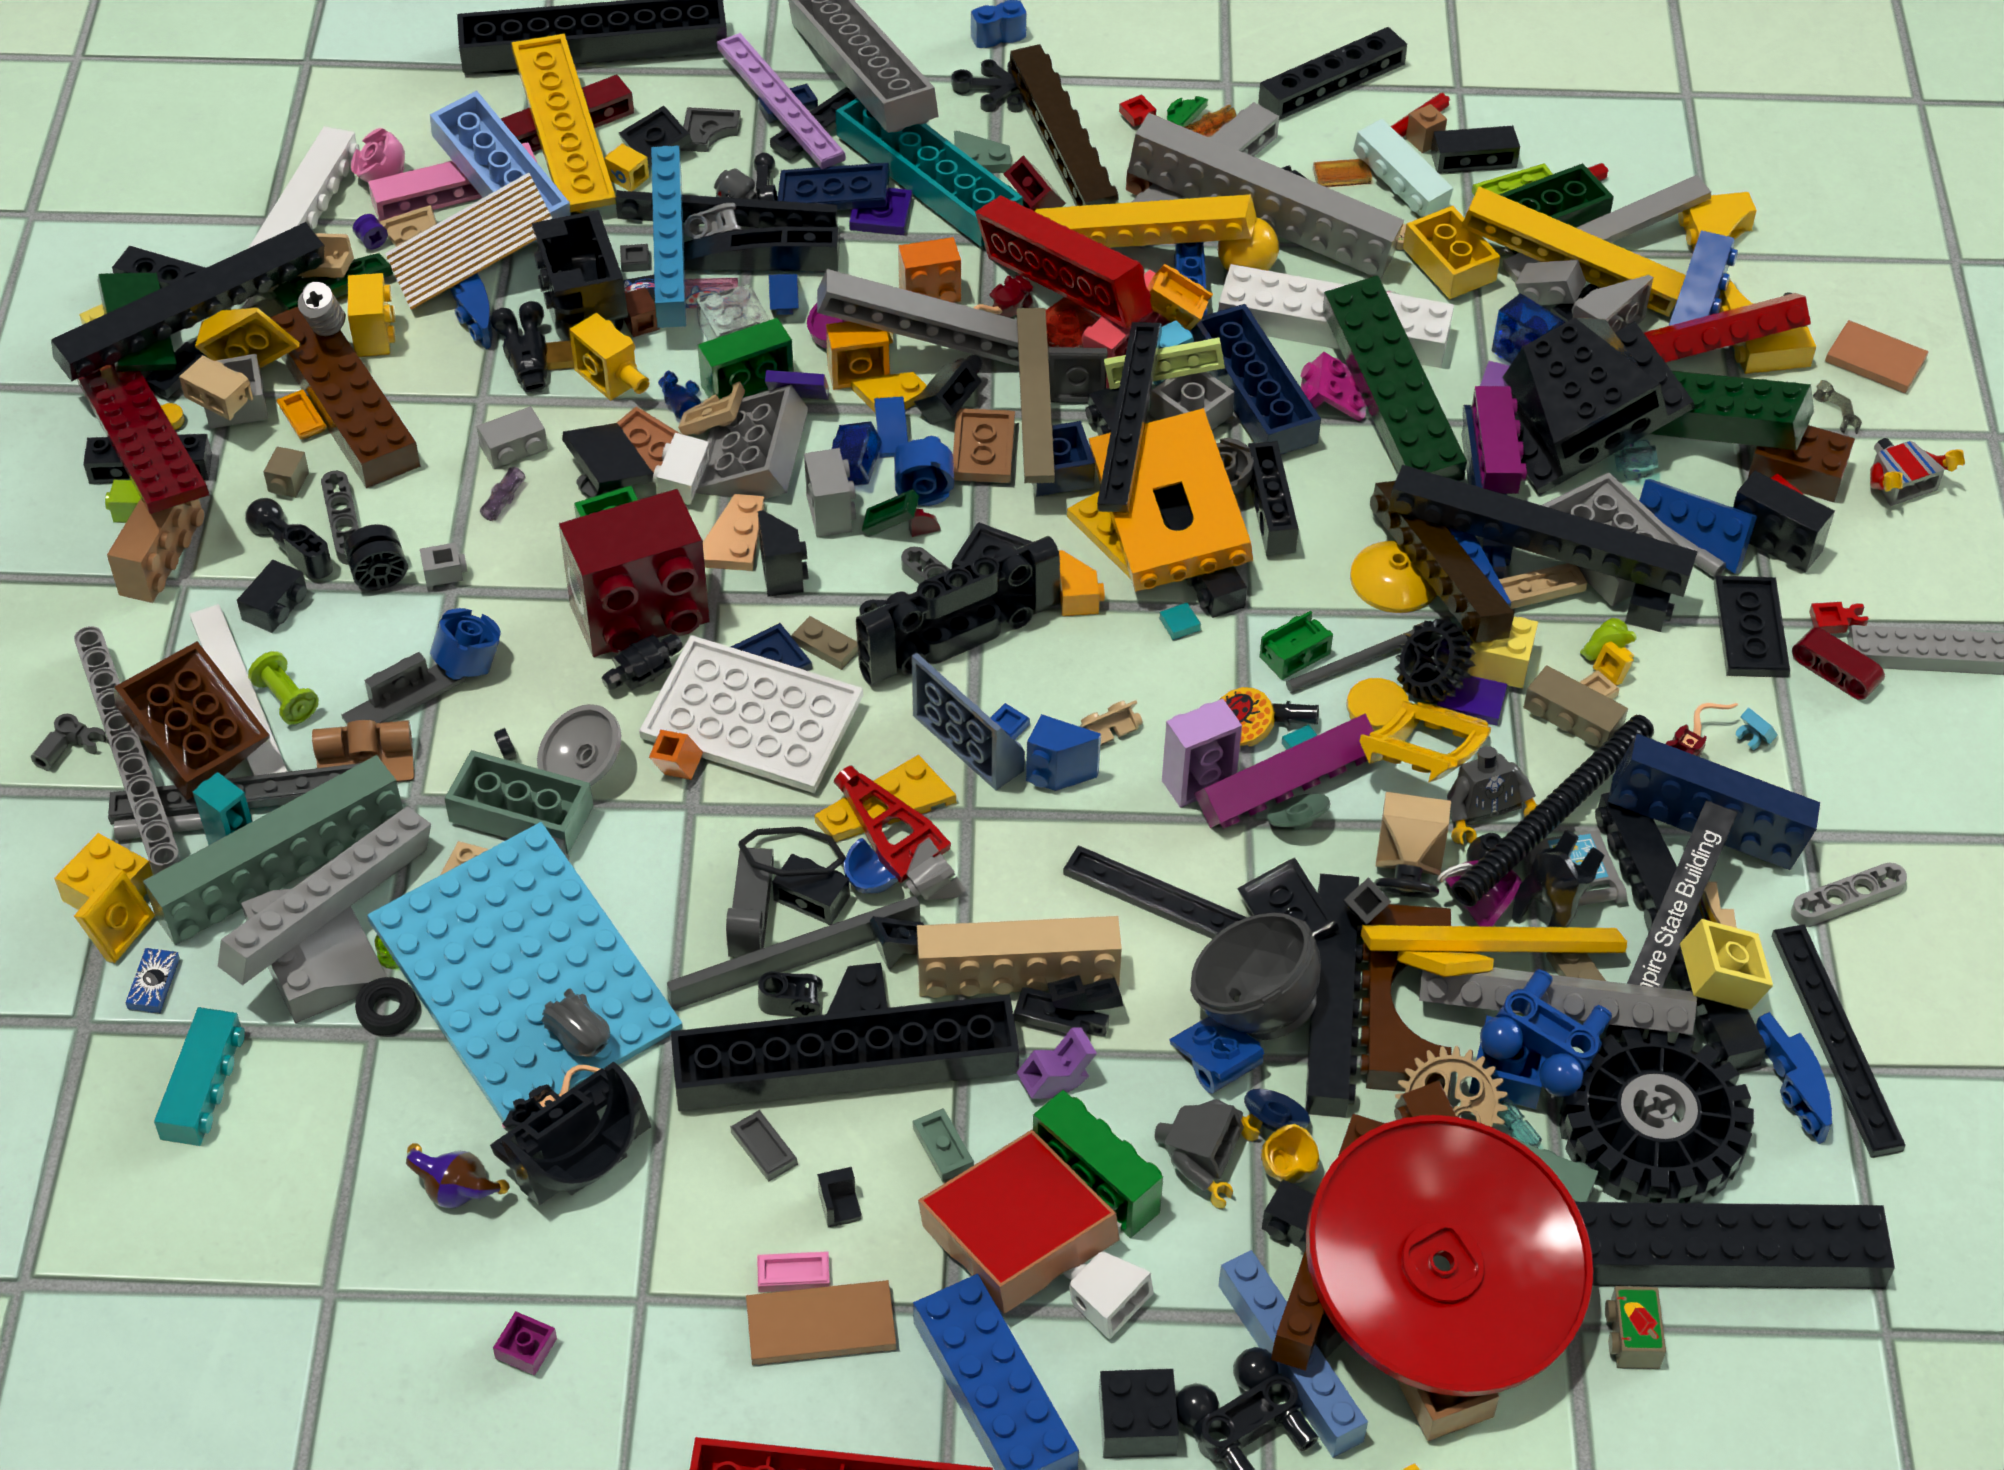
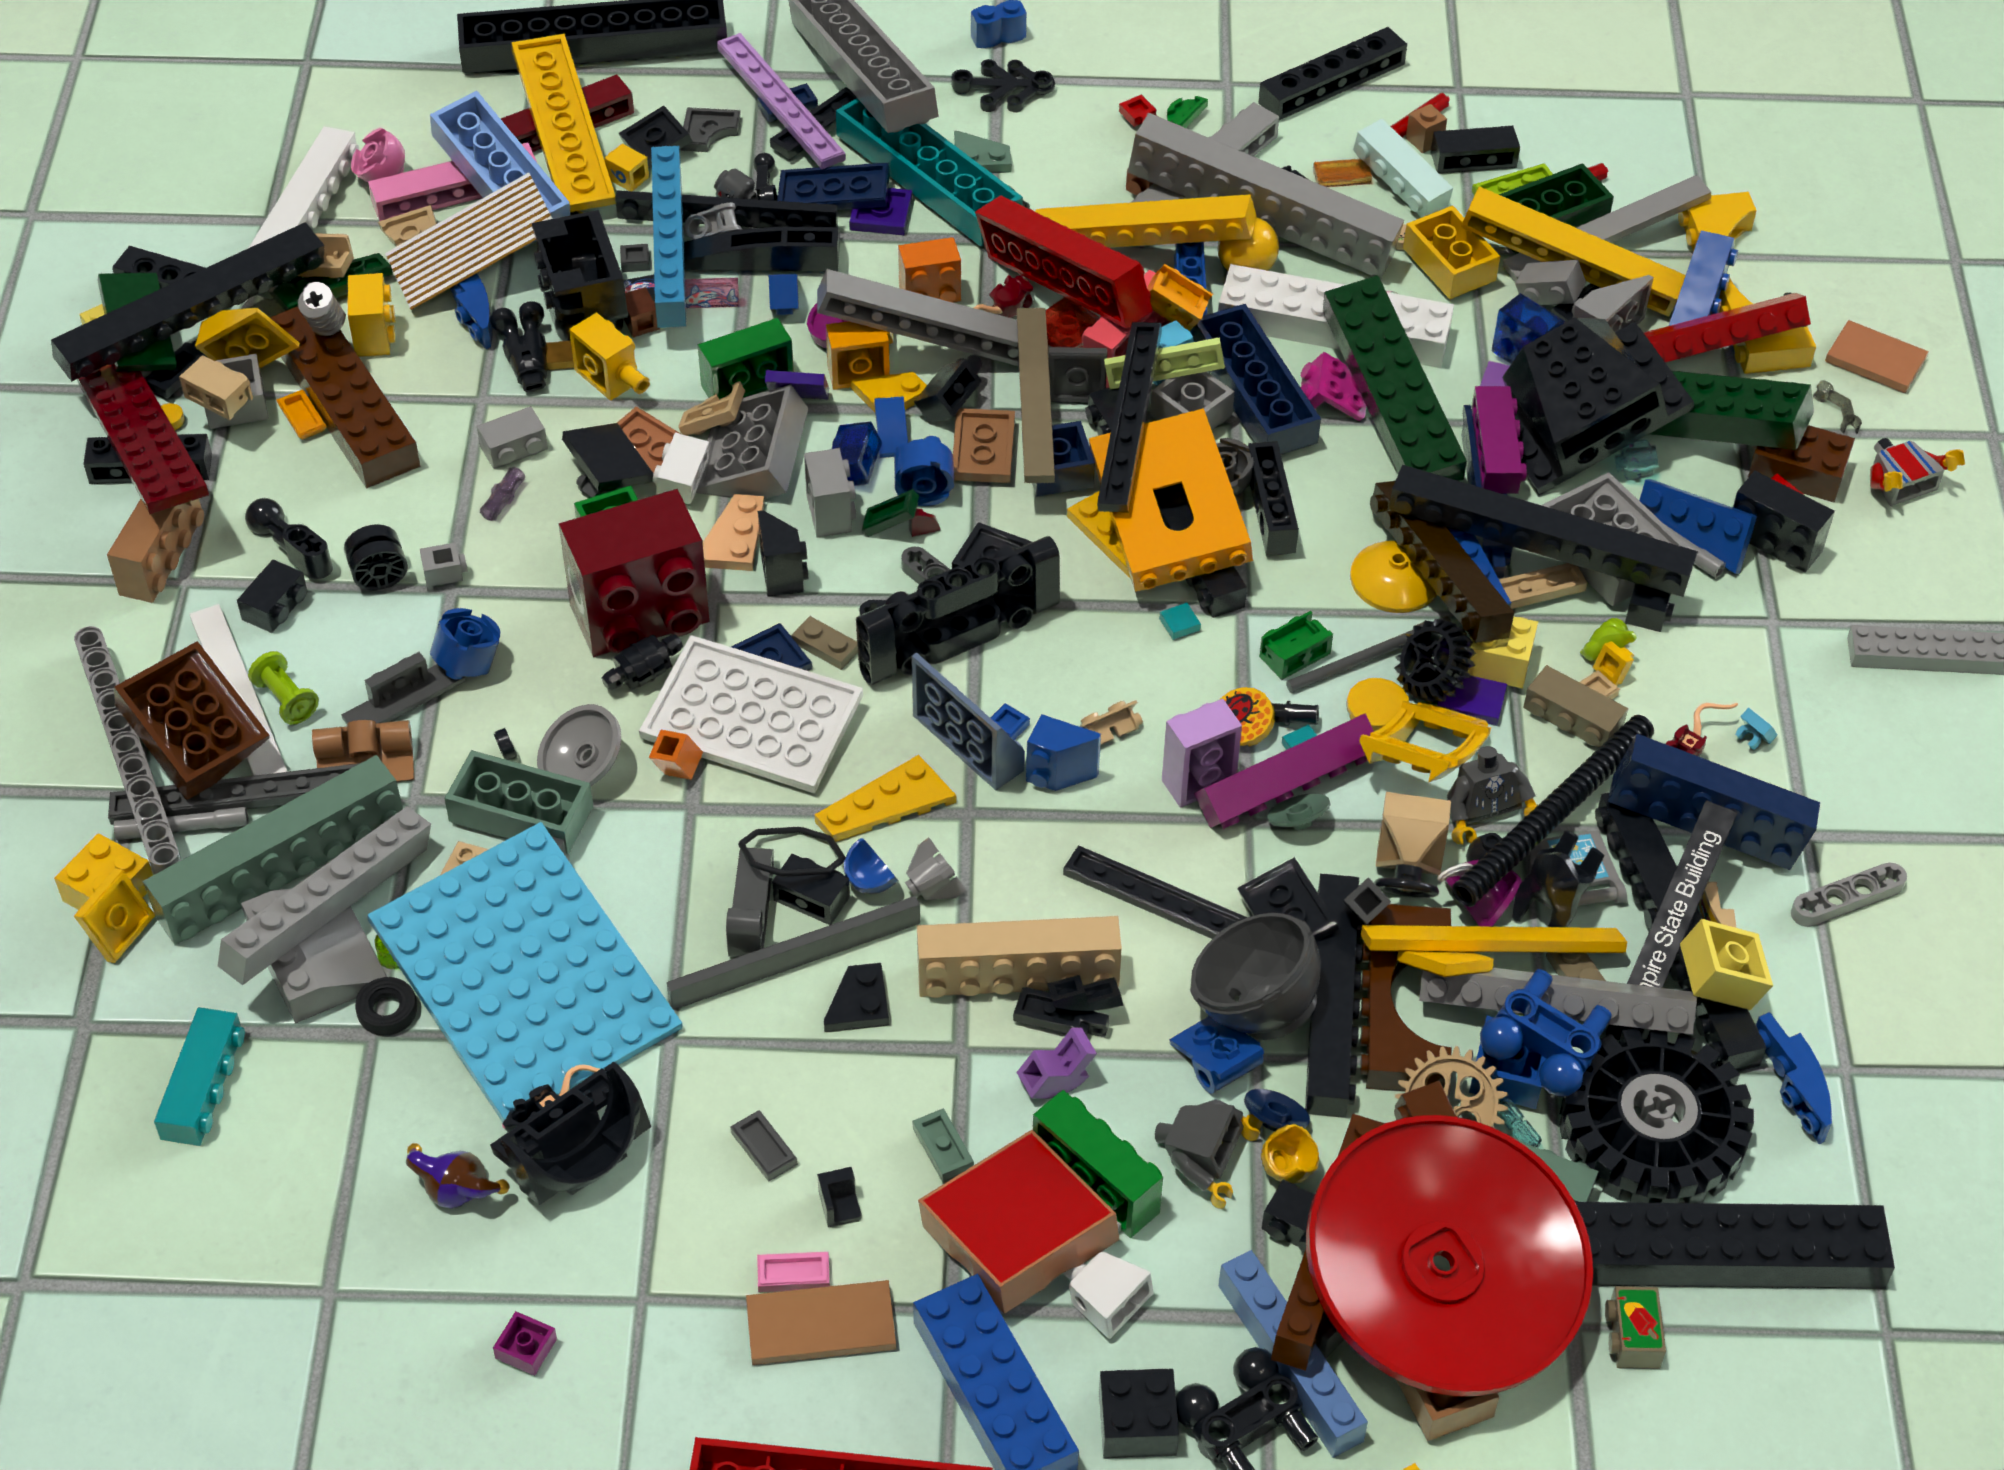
(66, 731): dark grey bar -> none
(121, 500): lime brick -> none
(152, 980): tile -> none
(221, 807): teal brick -> none
(286, 471): dark tan brick -> none
(339, 517): dark grey beam -> none
(370, 231): dark purple wheel -> none
(576, 1025): dark grey piece -> none
(676, 395): clear blue piece -> none
(729, 311): clear brick -> none
(790, 994): black piece -> none
(844, 1052): black brick -> none
(894, 857): red plate -> none
(894, 938): black slope -> none
(1033, 185): dark red brick -> none
(1061, 127): dark brown brick -> none
(1078, 587): light orange slope -> none
(1213, 121): clear orange pin -> none
(1751, 626): black tile -> none
(1835, 618): red plate -> none
(1838, 663): dark red beam -> none
(1838, 1041): black tile -> none

